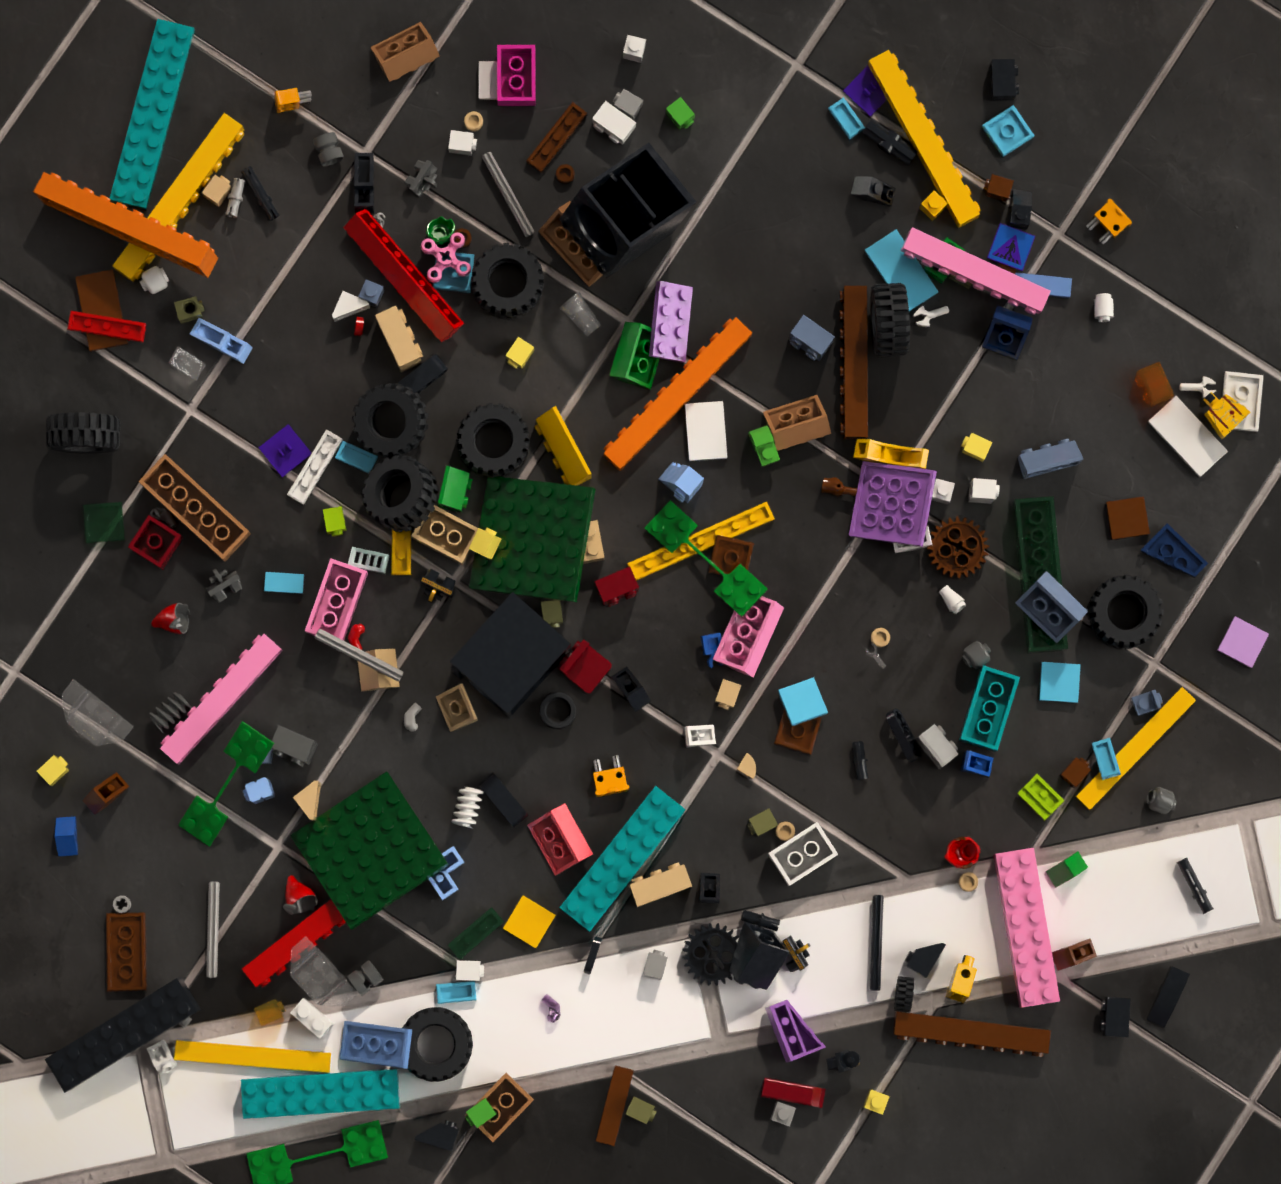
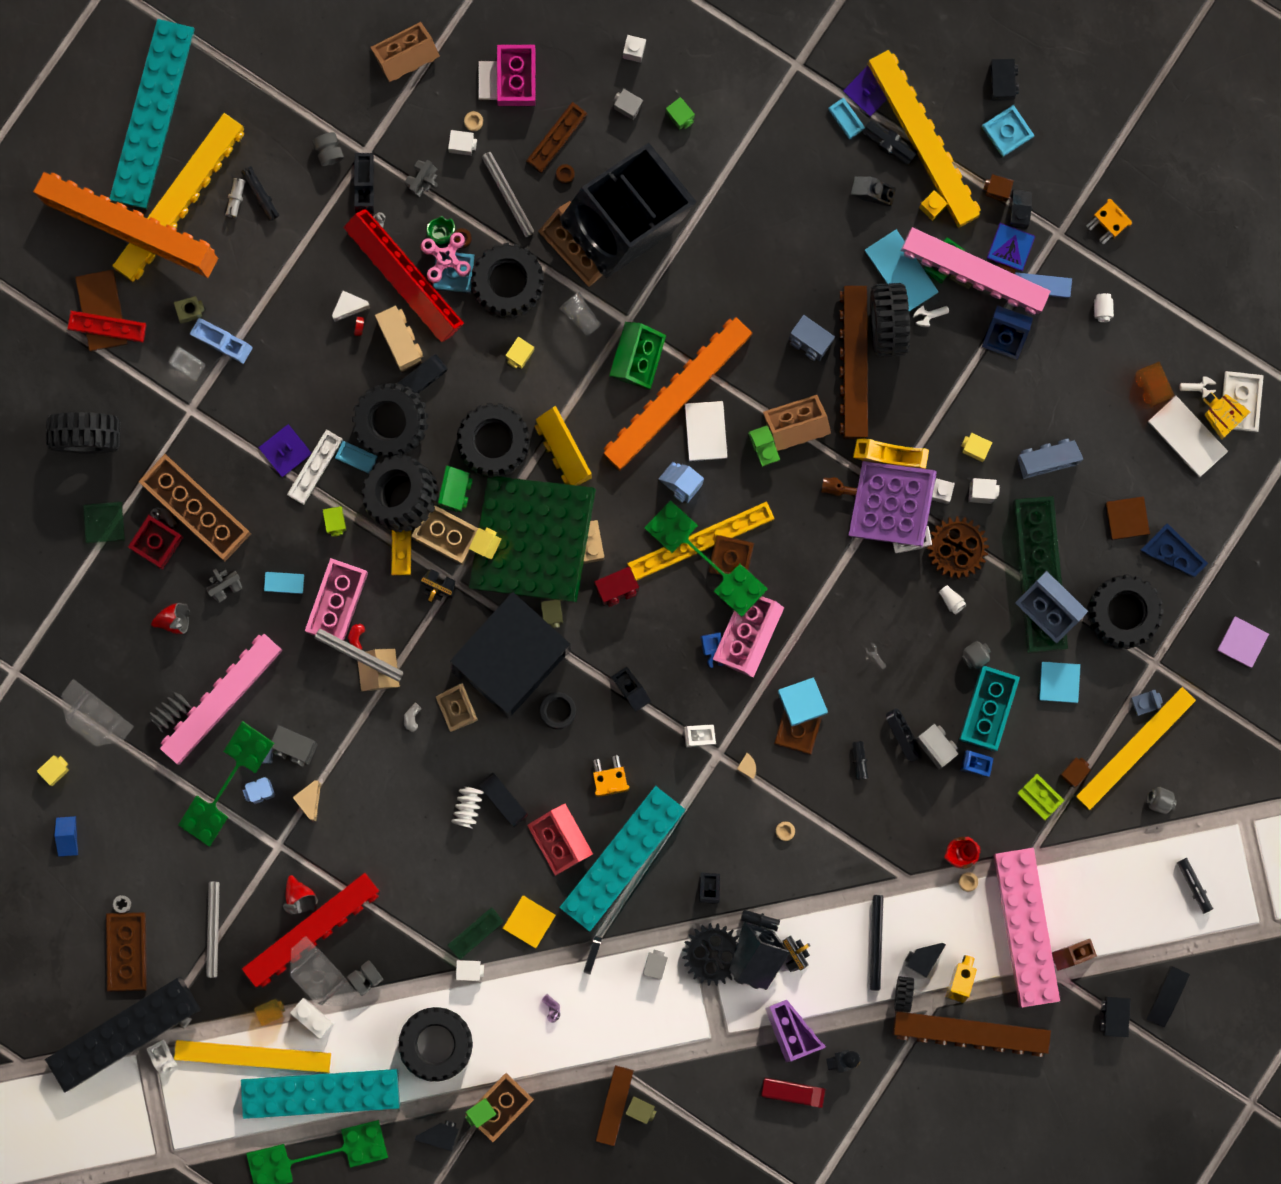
(105, 793): reddish brown slope -> none
(154, 280): white head -> none
(217, 190): tan brick -> none
(290, 99): light orange piece -> none
(369, 850): dark green plate -> none
(372, 293): sand blue brick -> none
(375, 1044): medium blue tile -> none
(385, 557): light aqua slope -> none
(442, 881): light blue brick -> none
(456, 992): medium azure tile -> none
(585, 666): dark red bracket -> none
(613, 123): white brick -> none
(660, 884): tan brick -> none
(670, 321): plate -> none
(727, 694): tan brick -> none
(762, 823): olive brick -> none
(782, 1113): light grey brick -> none
(802, 854): white brick -> none
(876, 1101): light yellow brick -> none
(880, 637): tan tile -> none
(1066, 869): green slope -> none
(1106, 758): medium azure tile -> none

